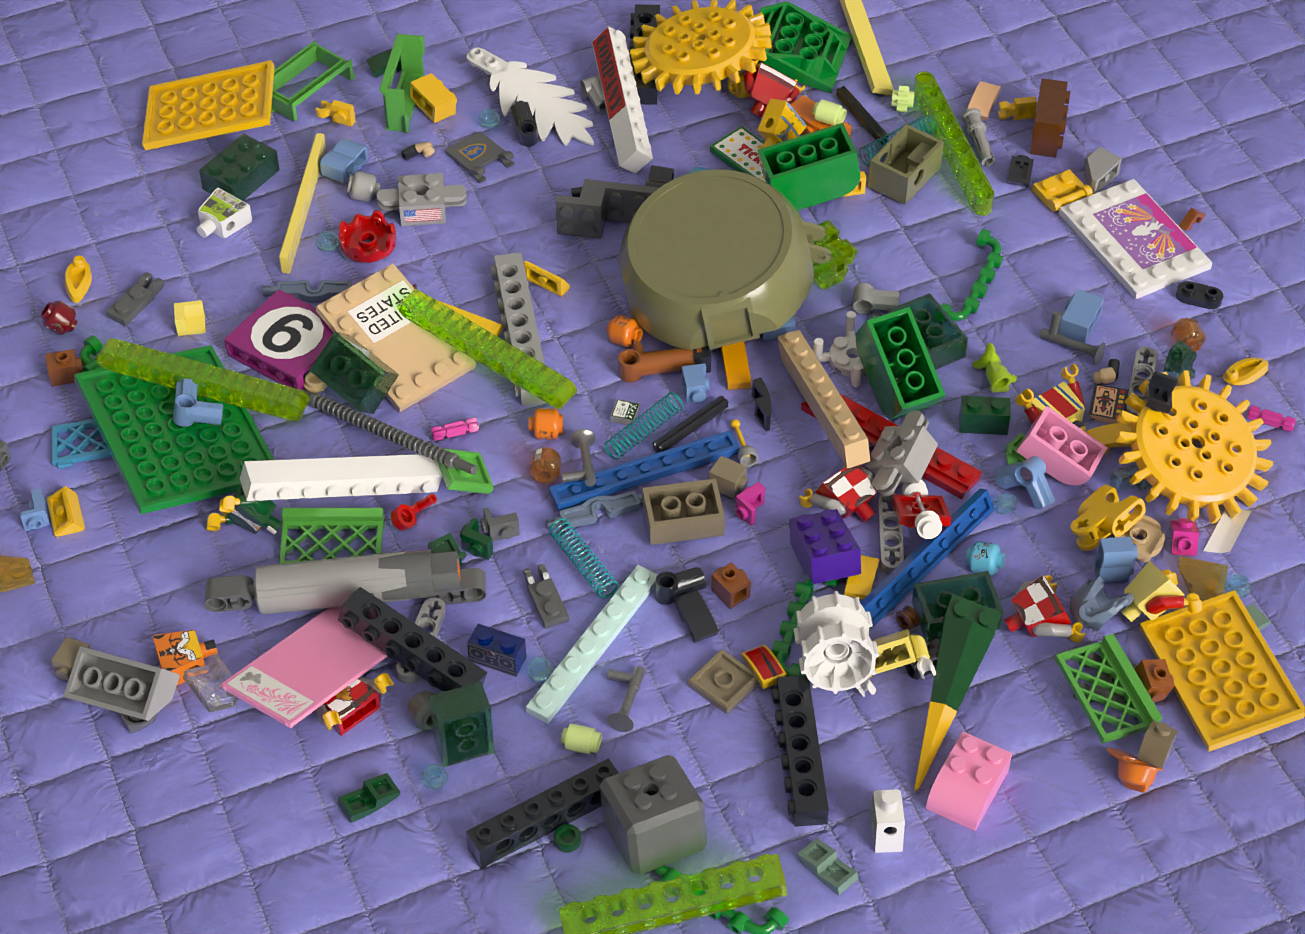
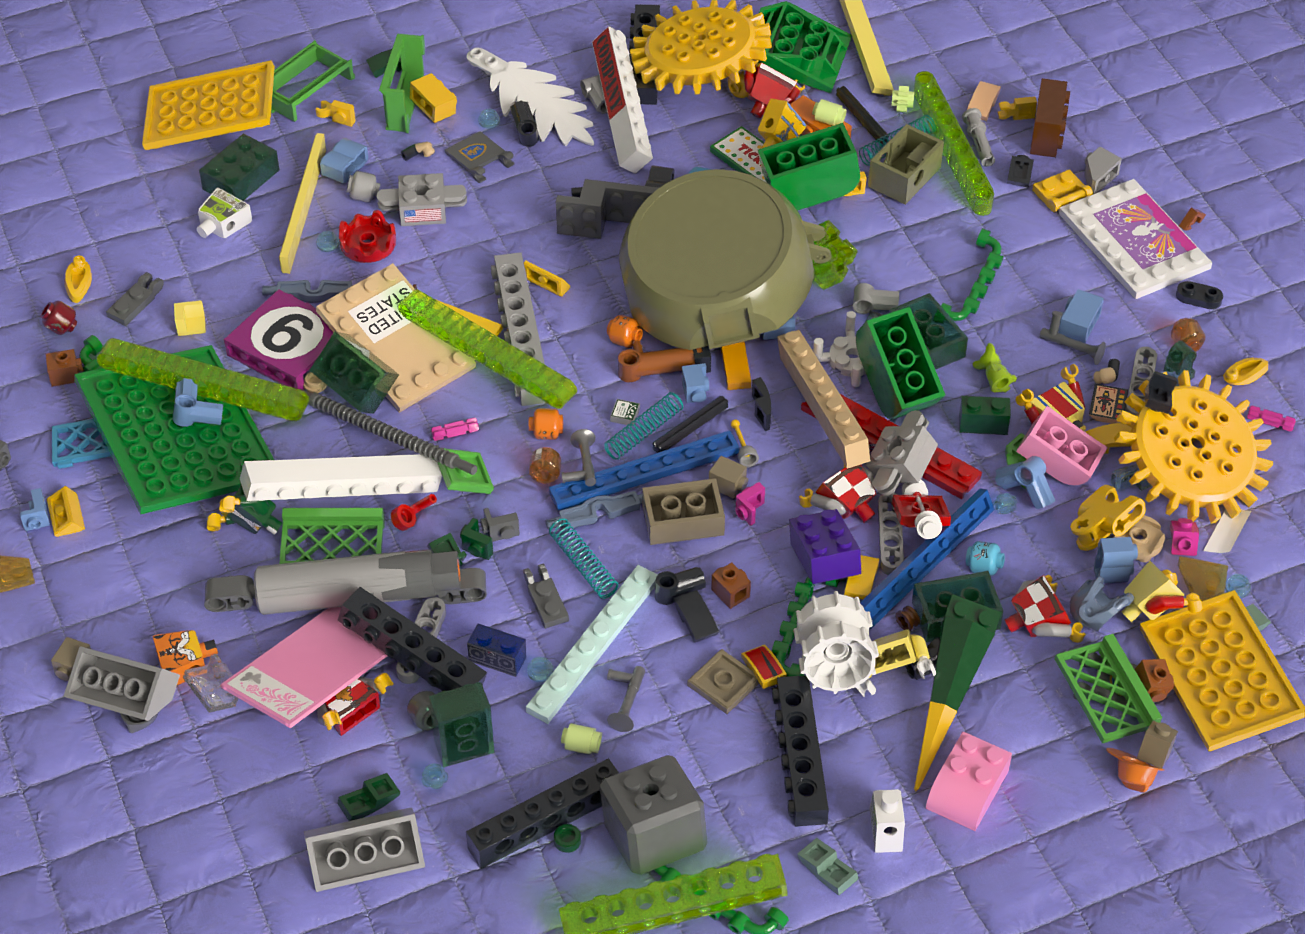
(364, 849): none -> light grey slope

